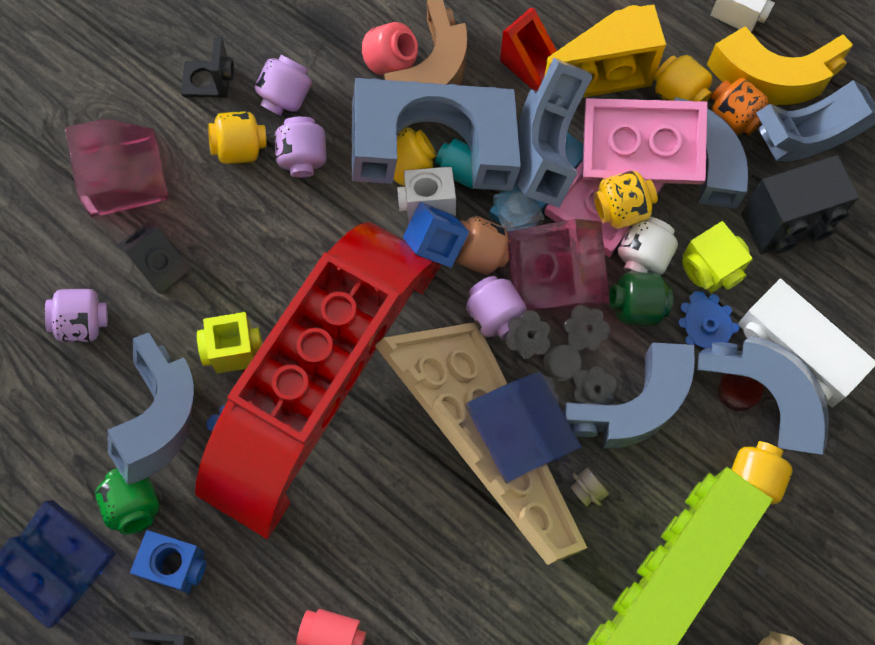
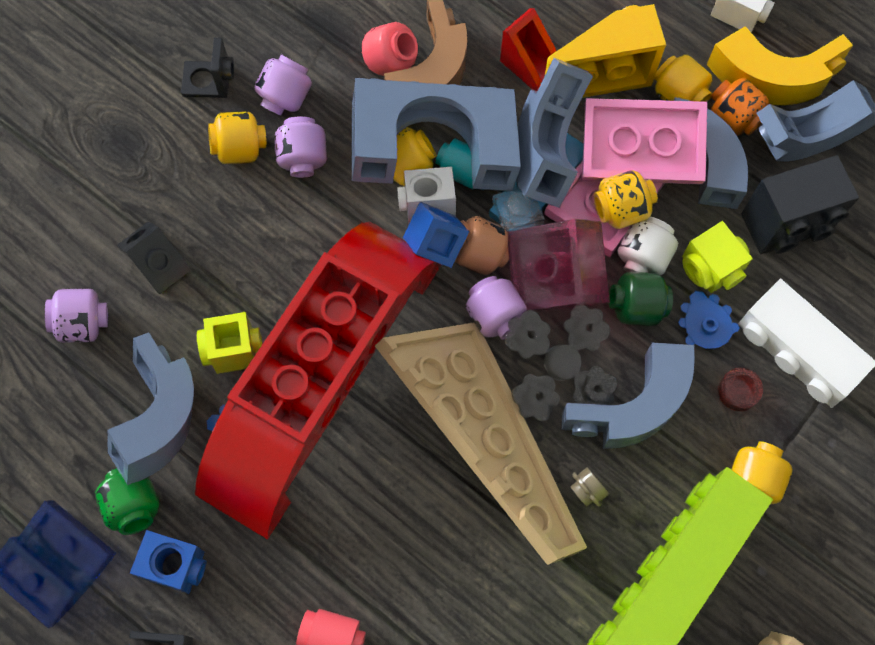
(115, 166): clear pink slope -> none
(522, 426): clear blue slope -> none
(792, 383): sand blue arch -> none

